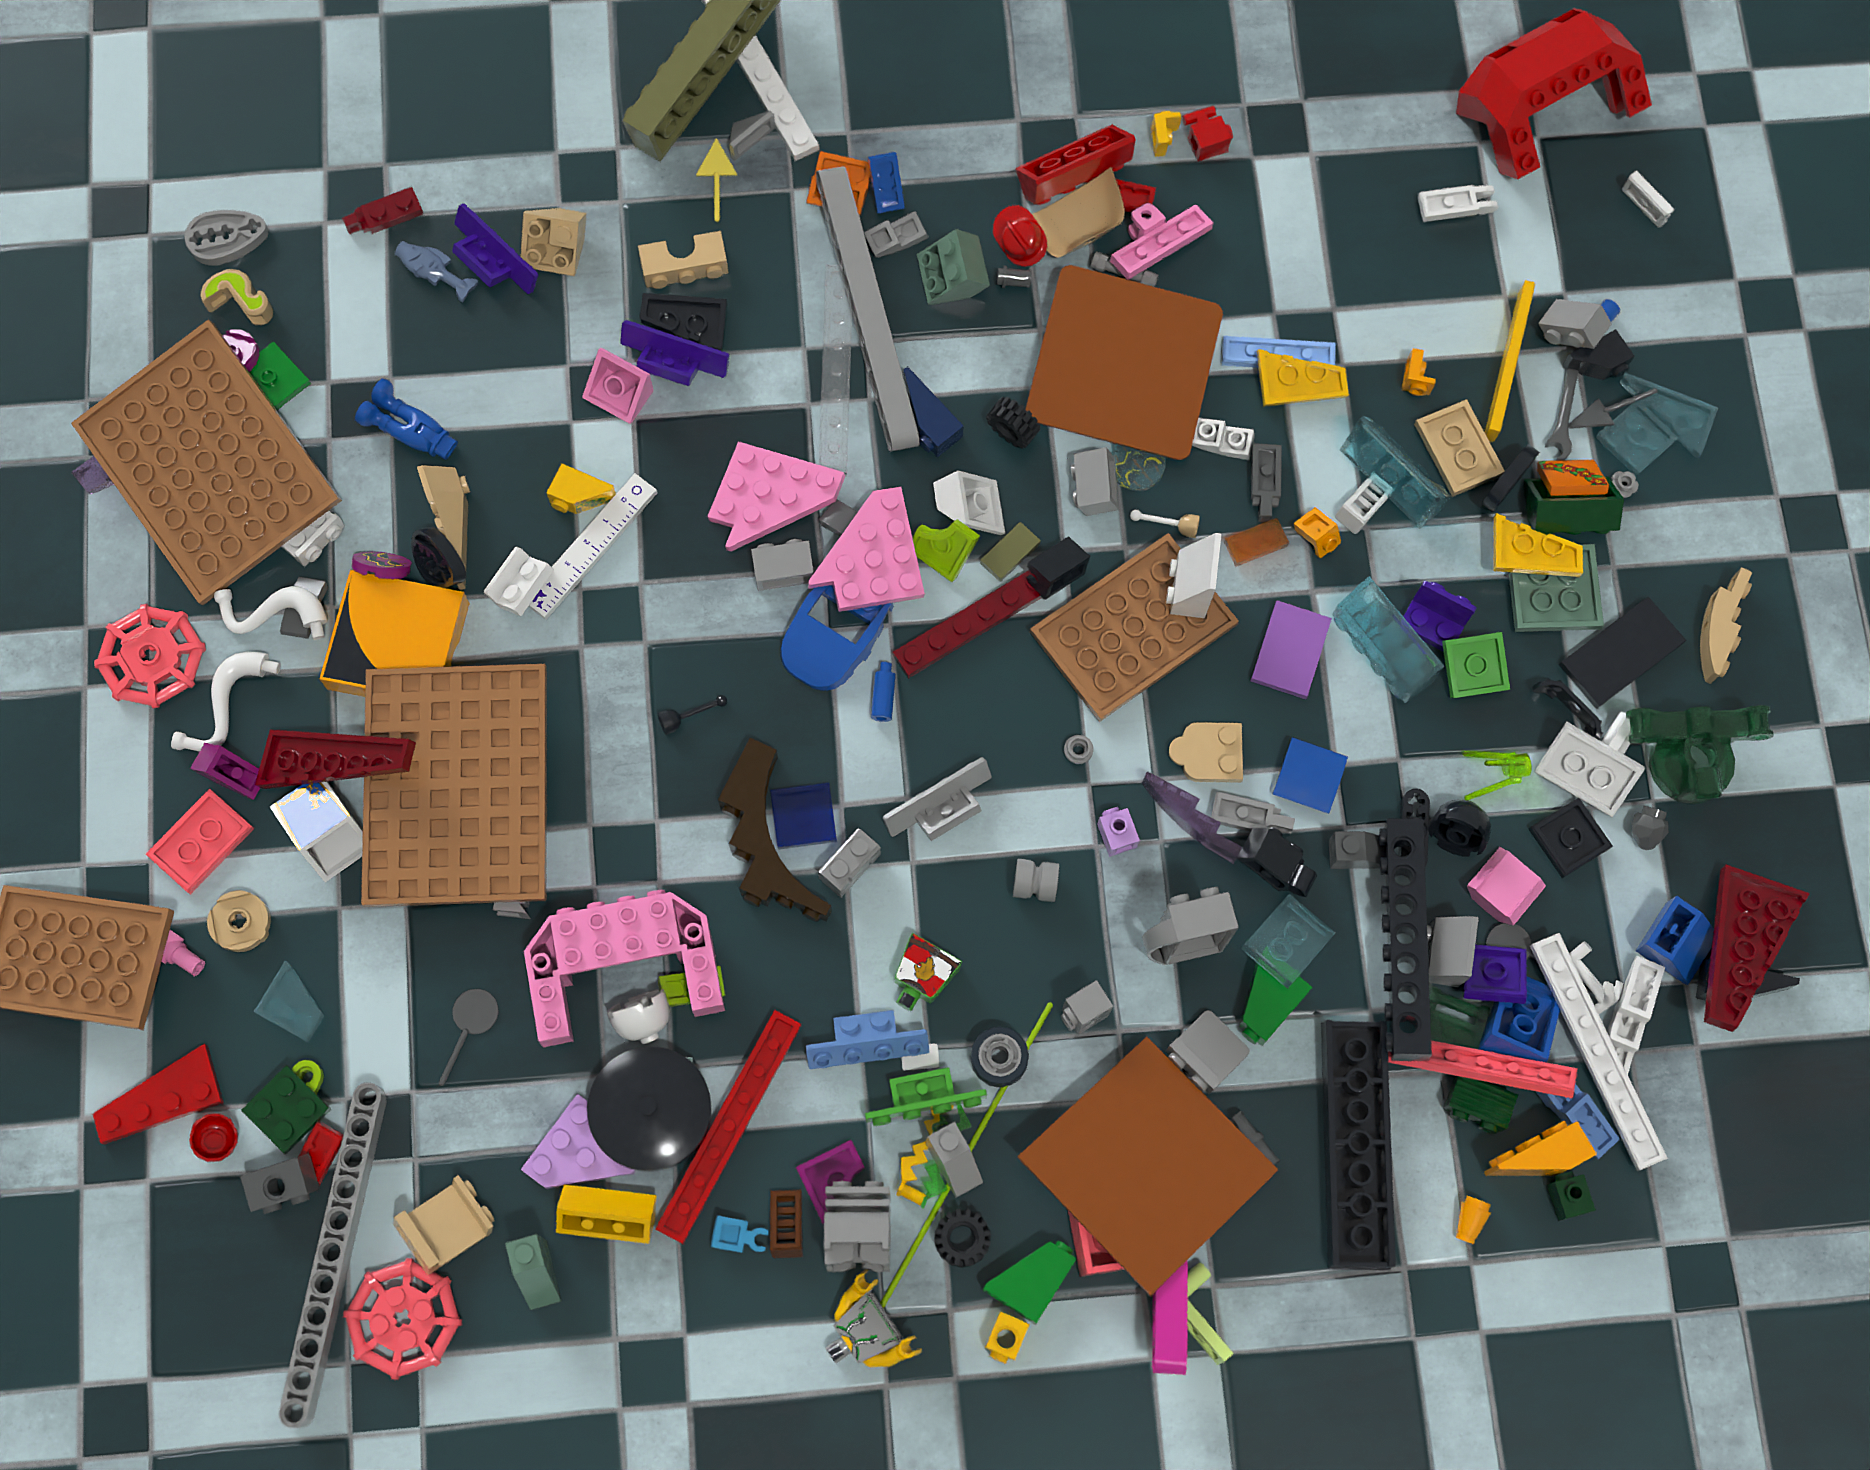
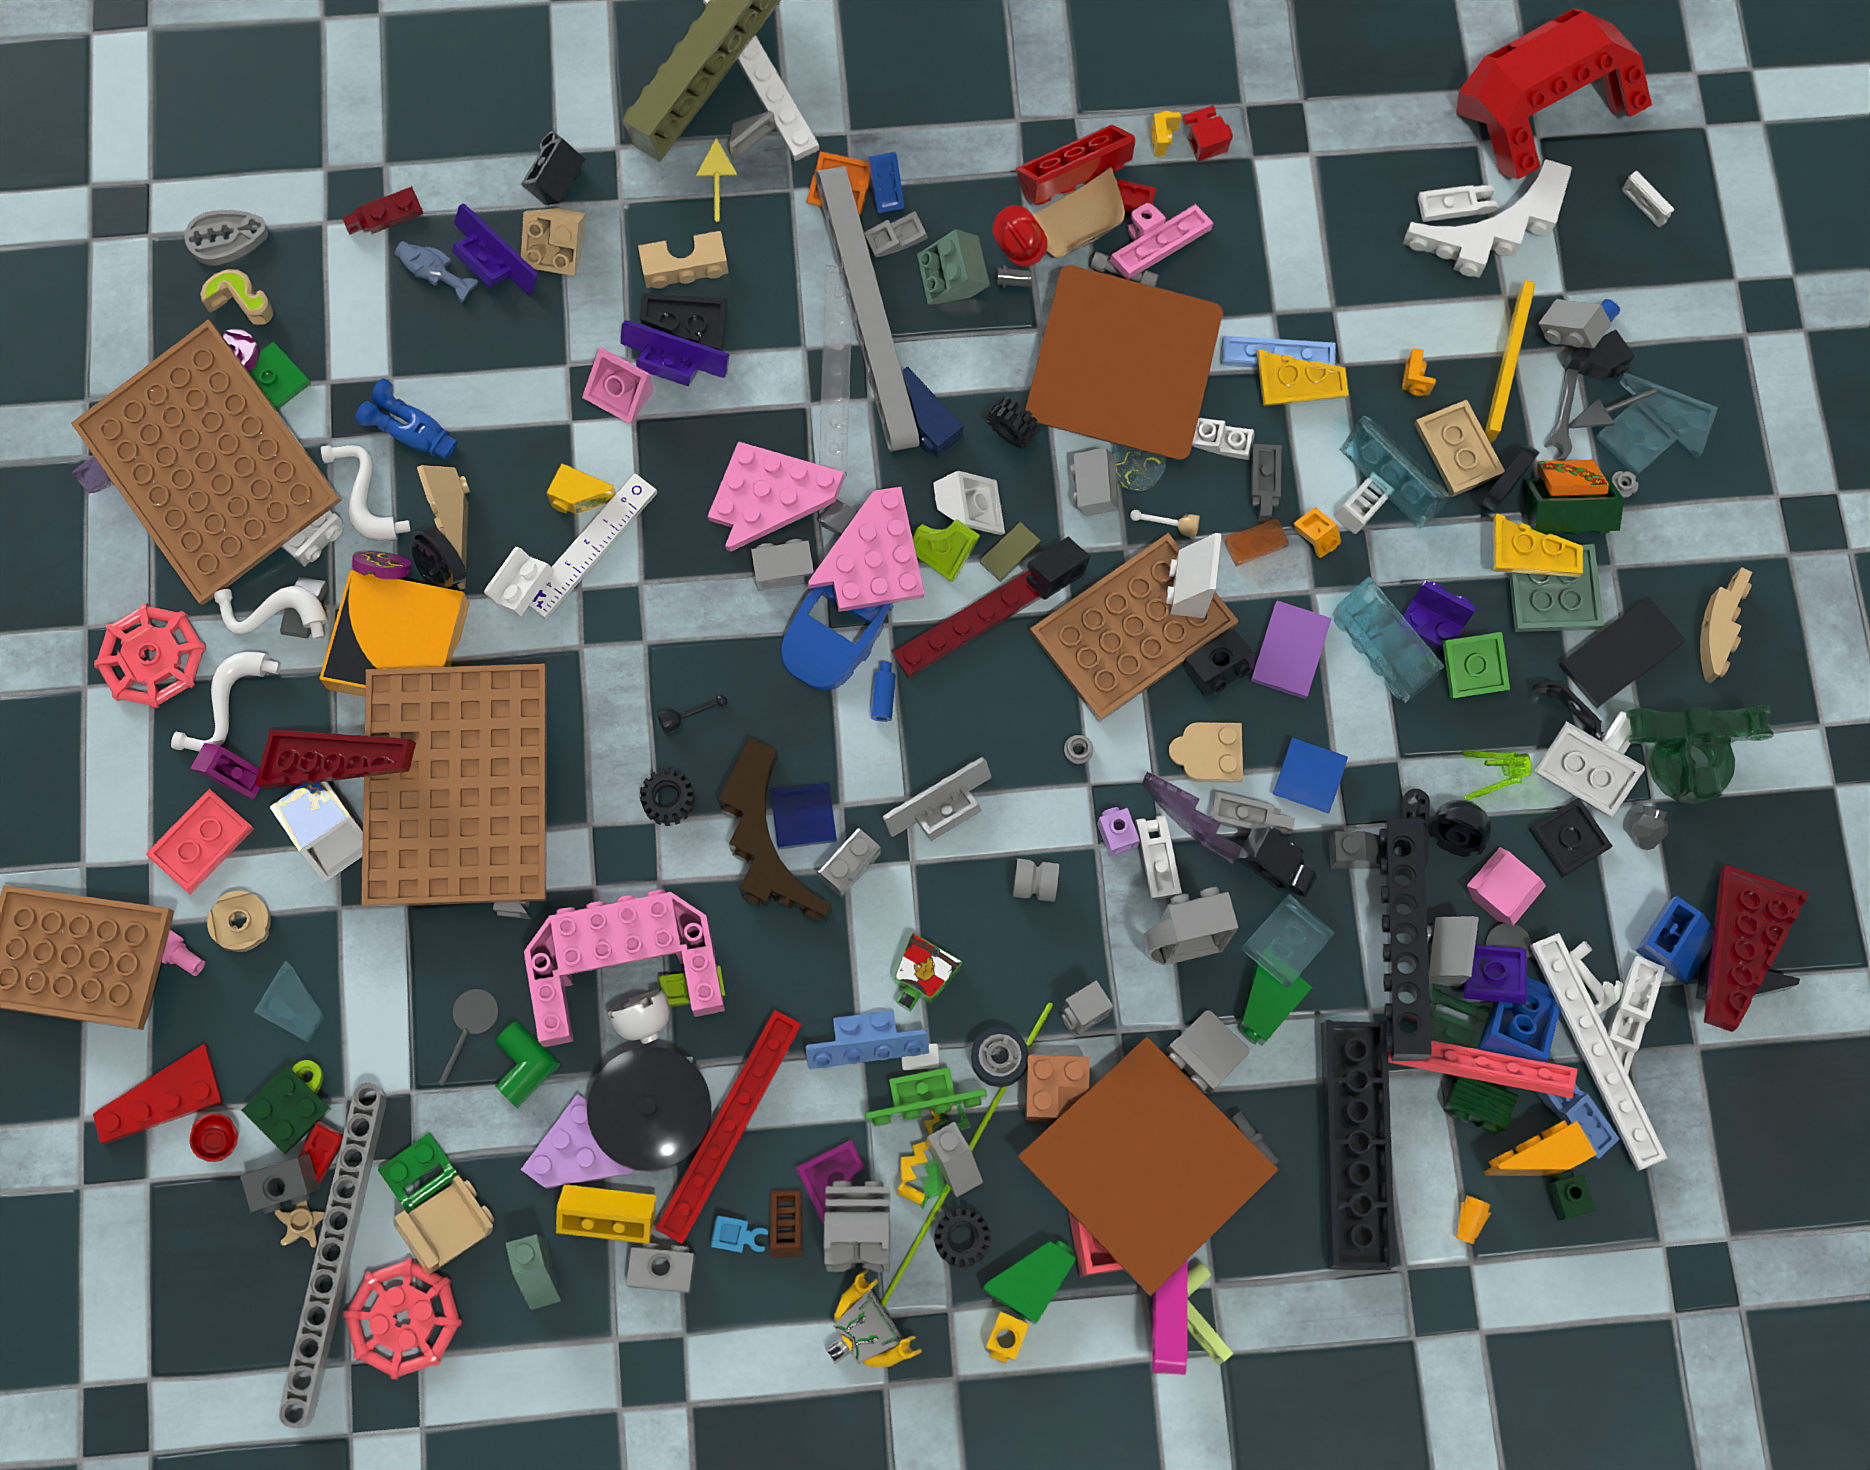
(300, 1224): none -> tan animal
(360, 517): none -> white animal
(412, 1166): none -> green plate
(532, 1062): none -> green brick
(553, 170): none -> black hinge
(642, 1273): none -> light grey brick
(655, 784): none -> black tyre
(1054, 1085): none -> nougat slope
(1158, 858): none -> white plate
(1227, 650): none -> black brick
(1503, 233): none -> white arch

